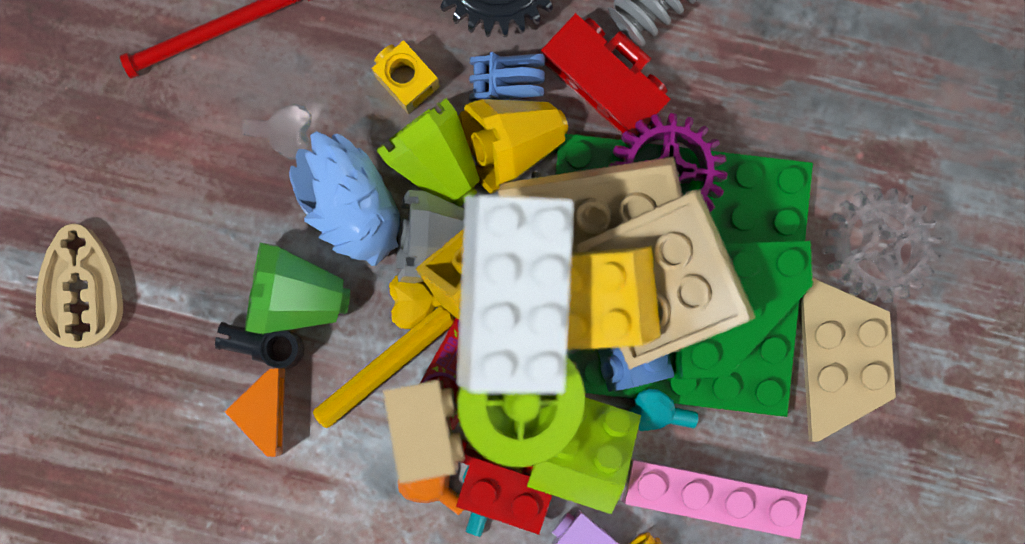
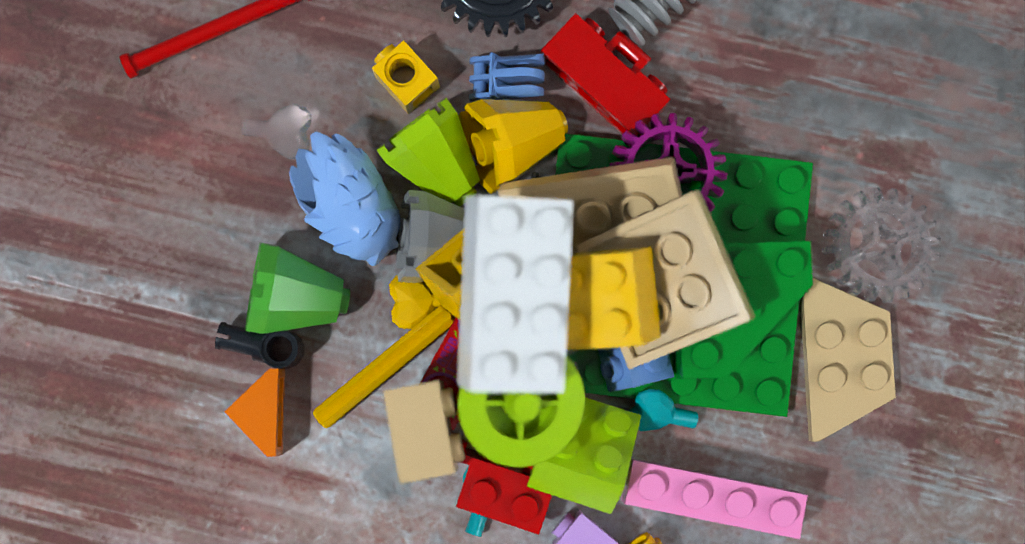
(54, 296): tan piece -> none
(430, 491): orange rock -> none

